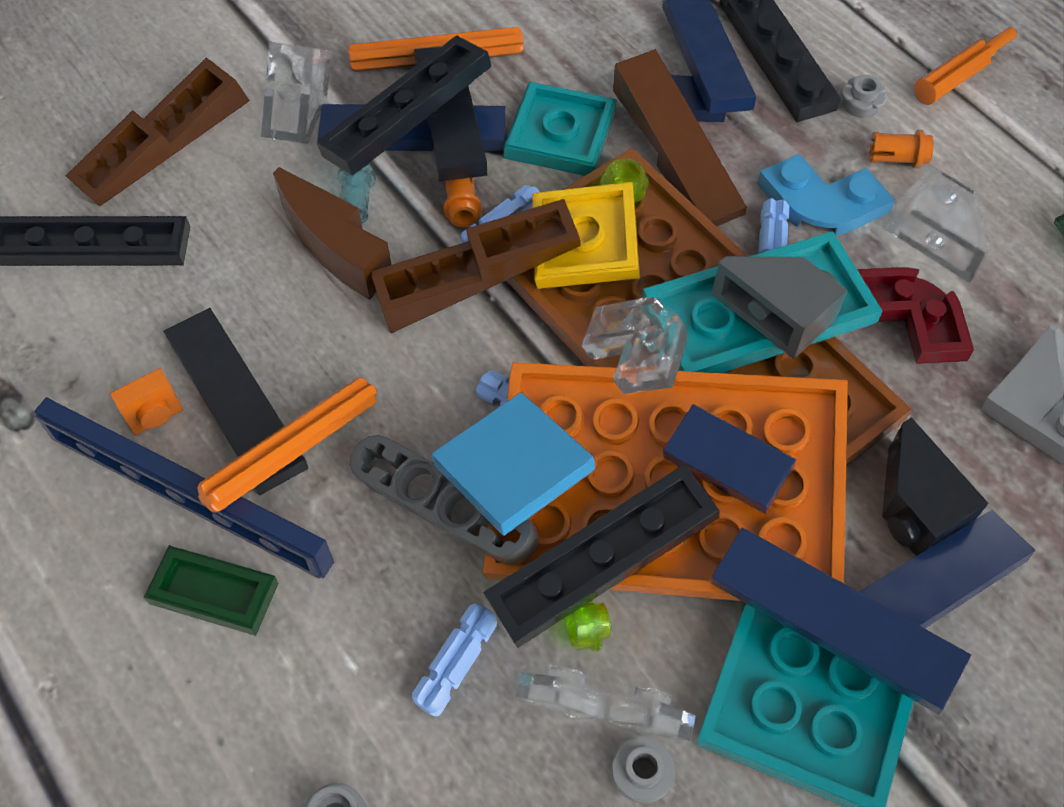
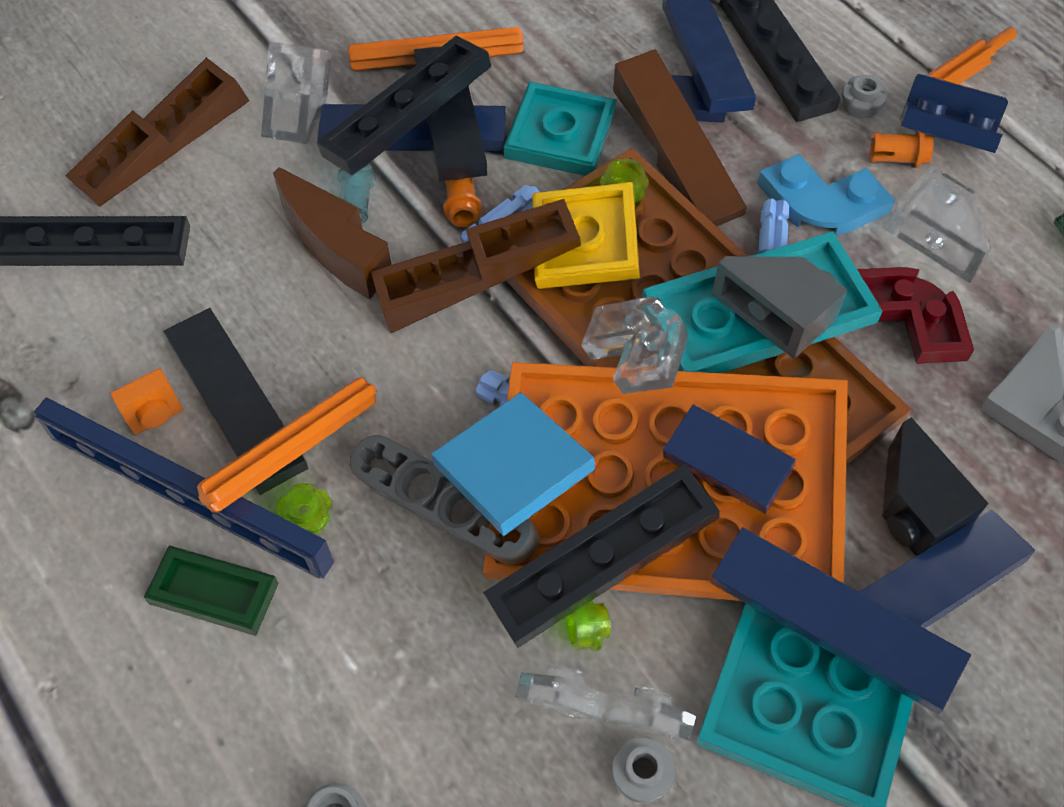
(304, 494): none -> clear neon green plate
(454, 659): light blue axle -> none
(954, 112): none -> dark blue bracket

